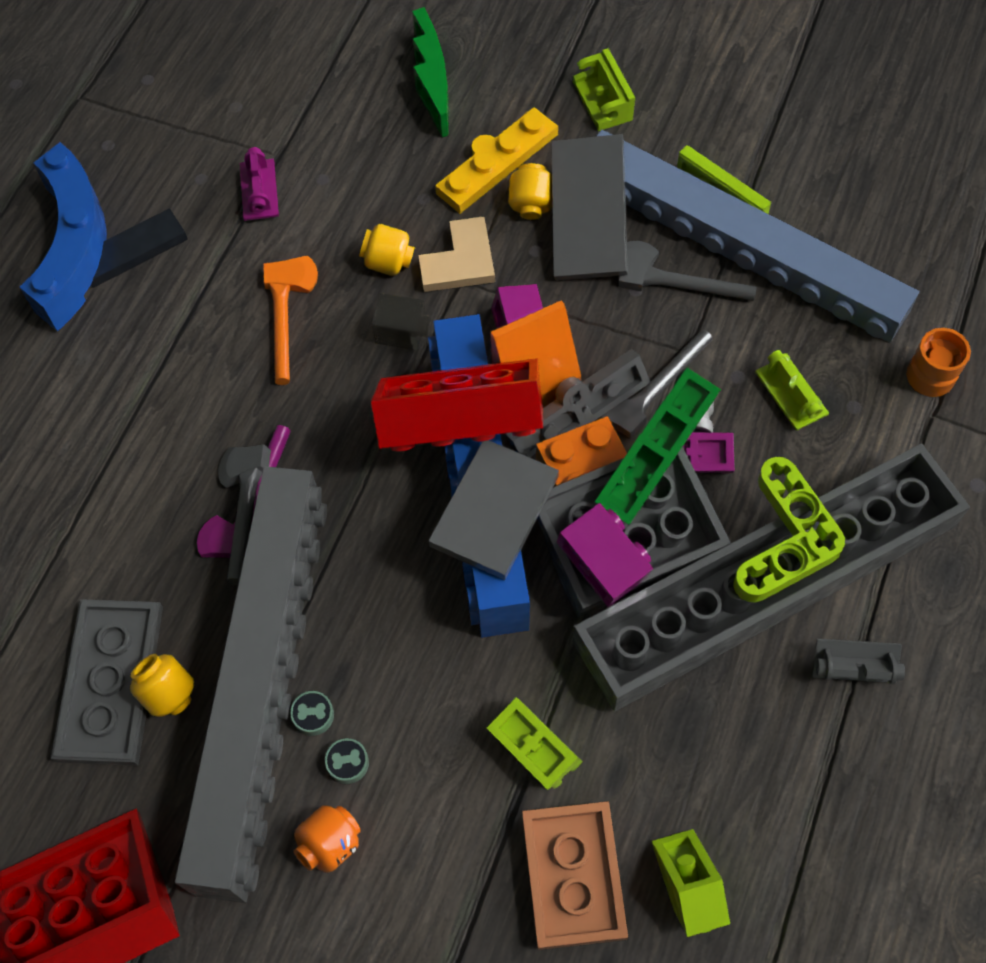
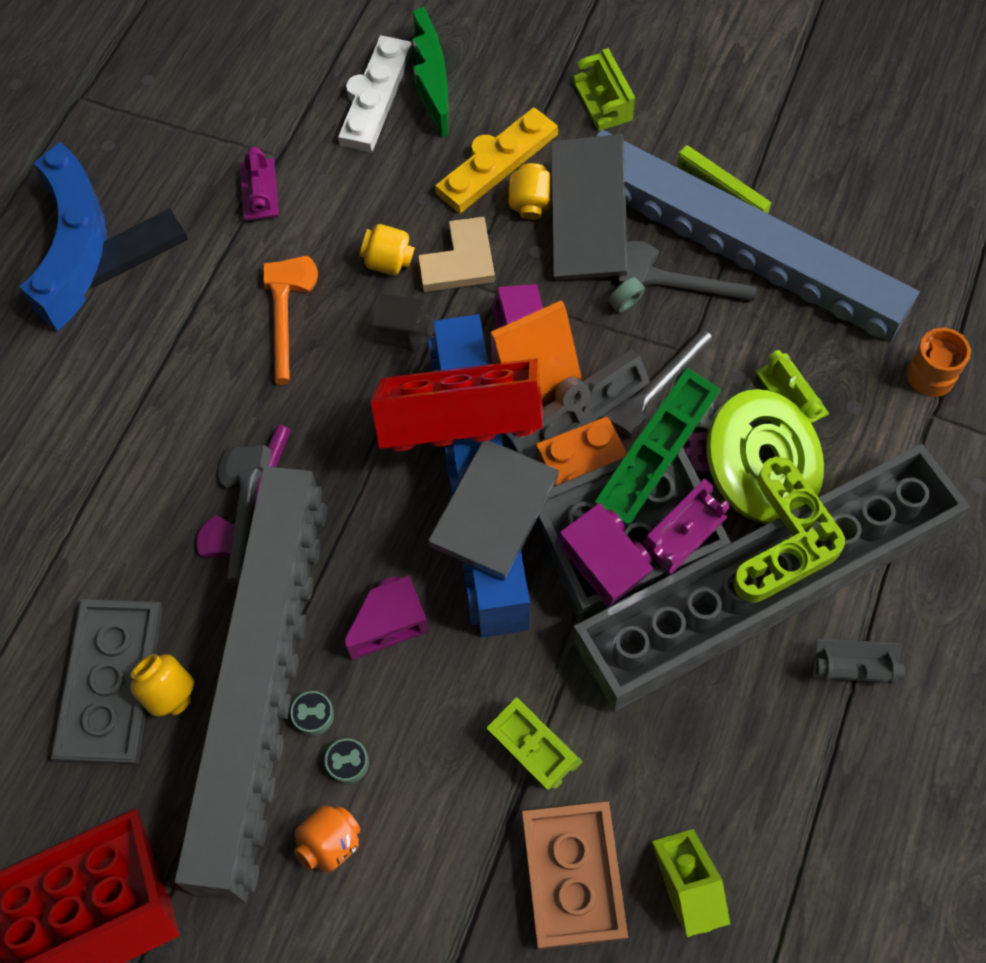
(374, 93): none -> white hinge
(387, 618): none -> magenta slope
(626, 295): none -> sand green tile
(685, 527): none -> magenta hinge
(736, 445): none -> lime piece

